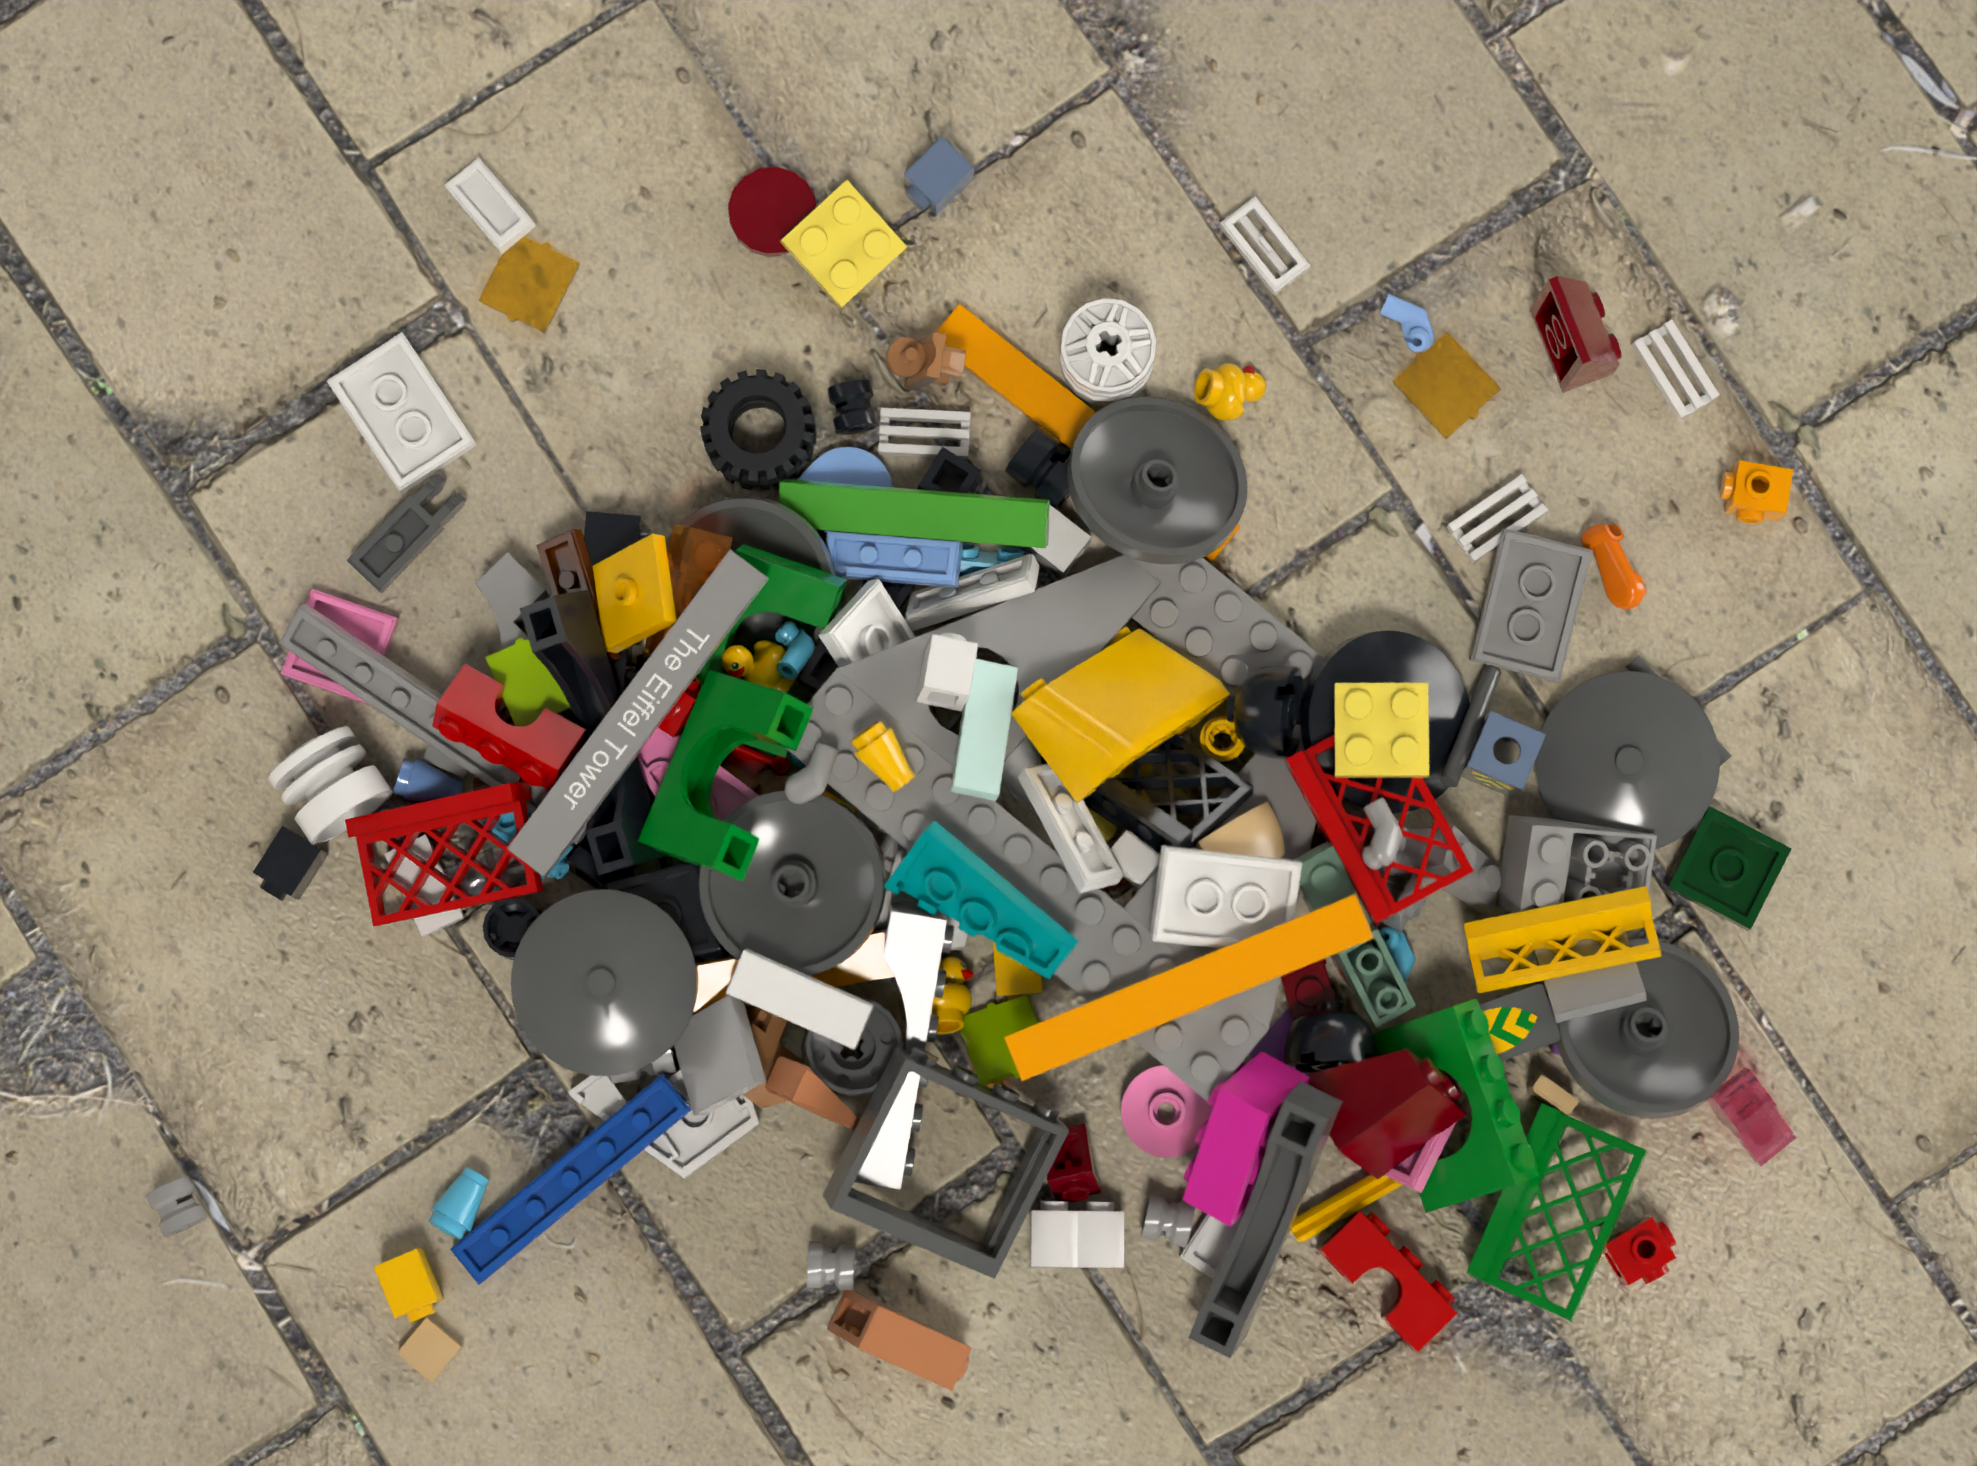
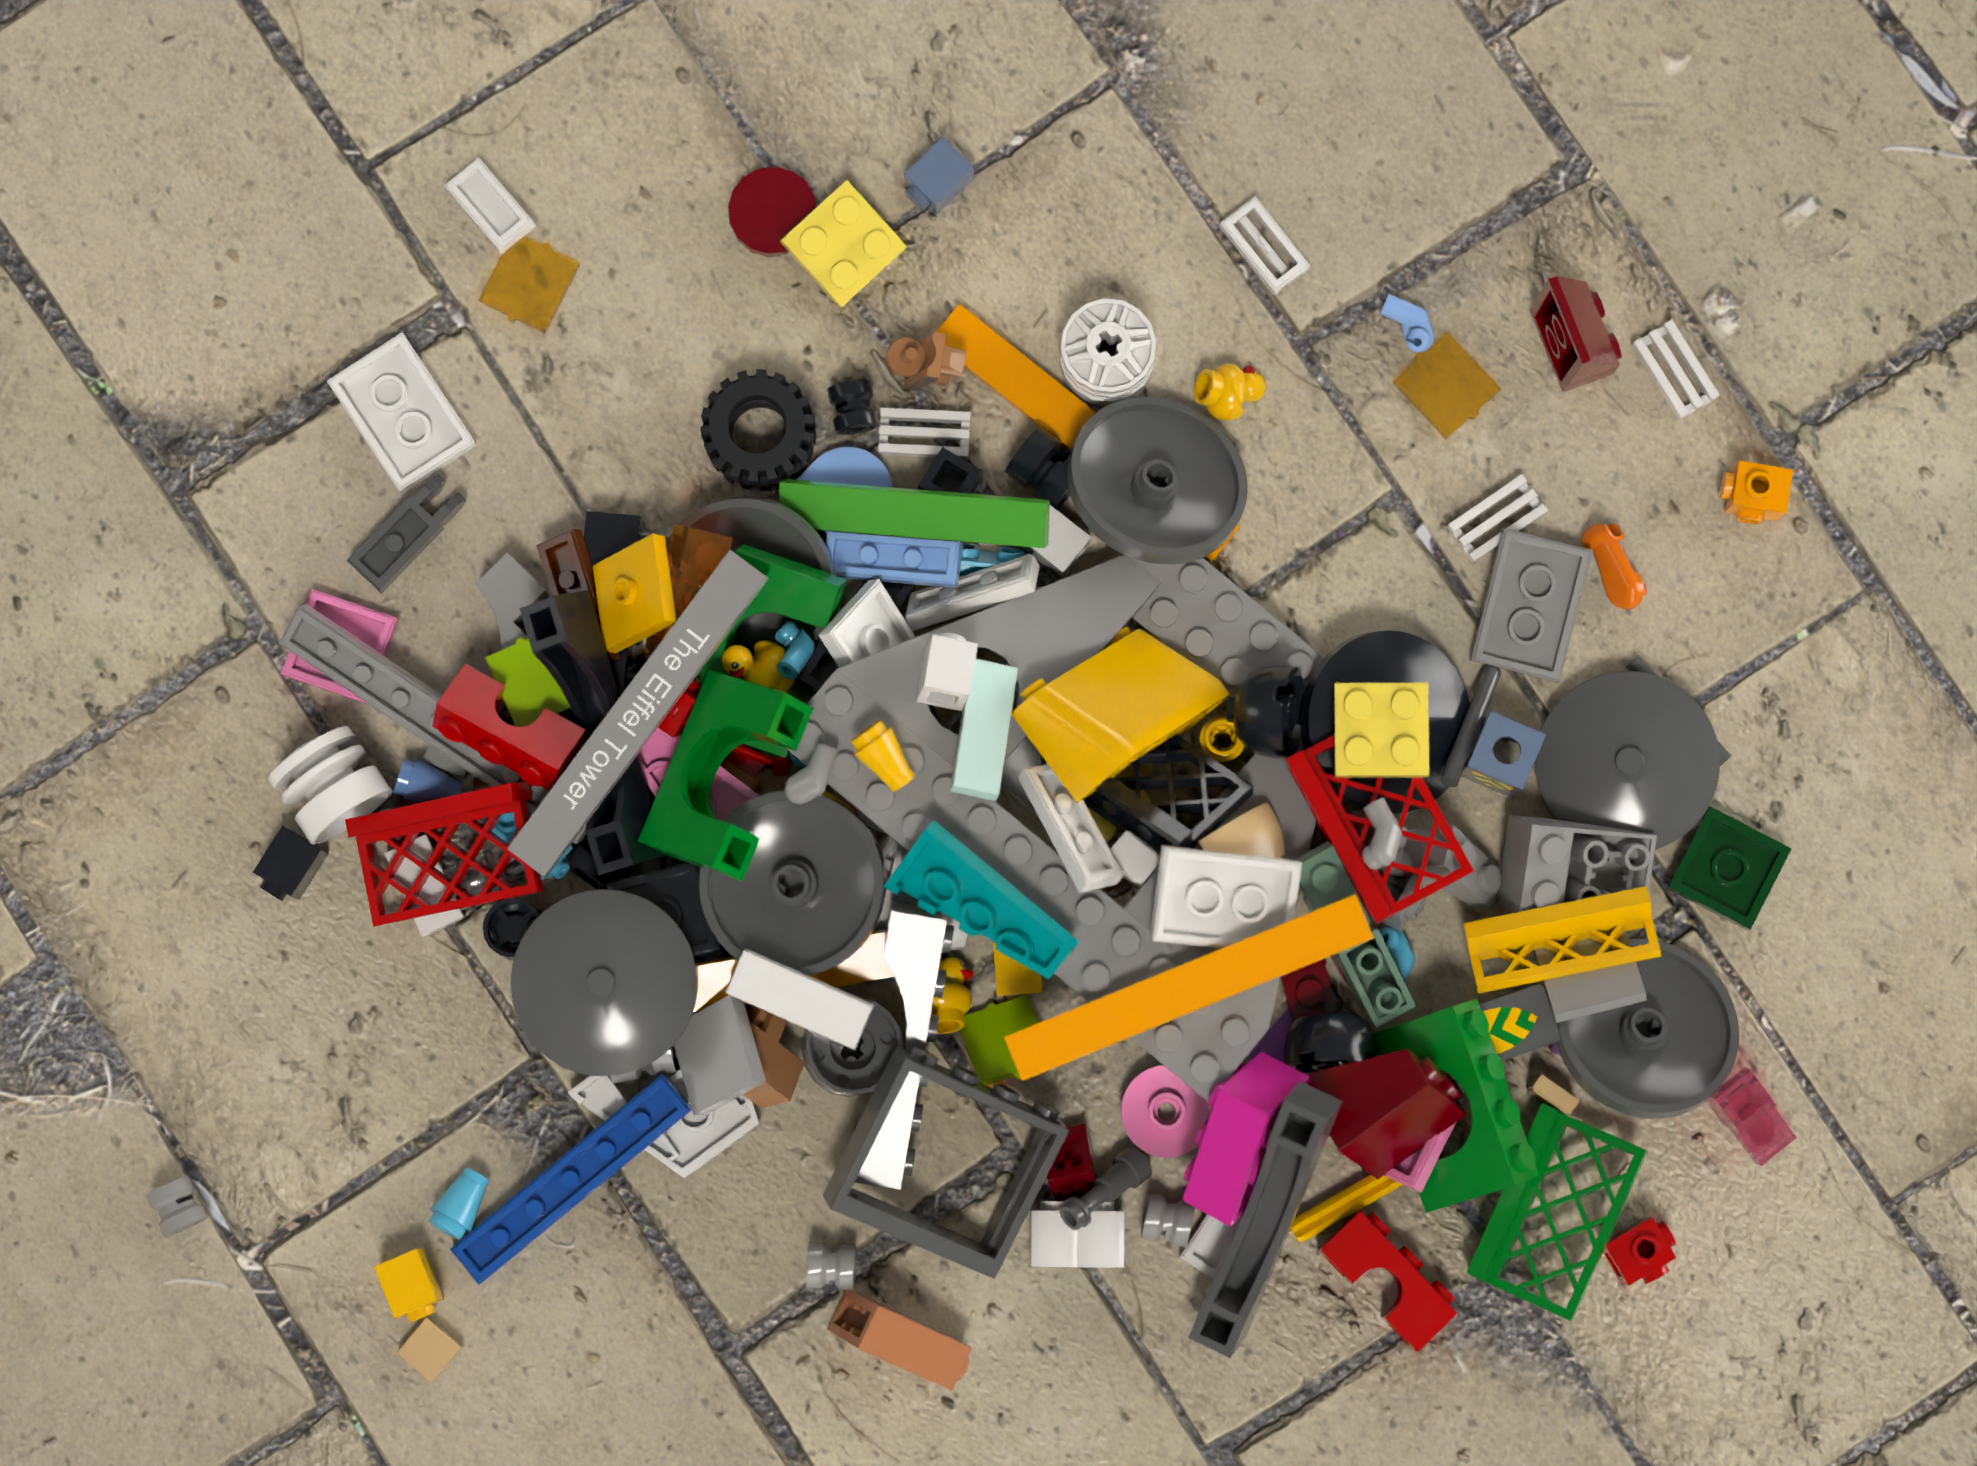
(805, 1089): nougat slope -> none
(1127, 1171): none -> dark grey piece

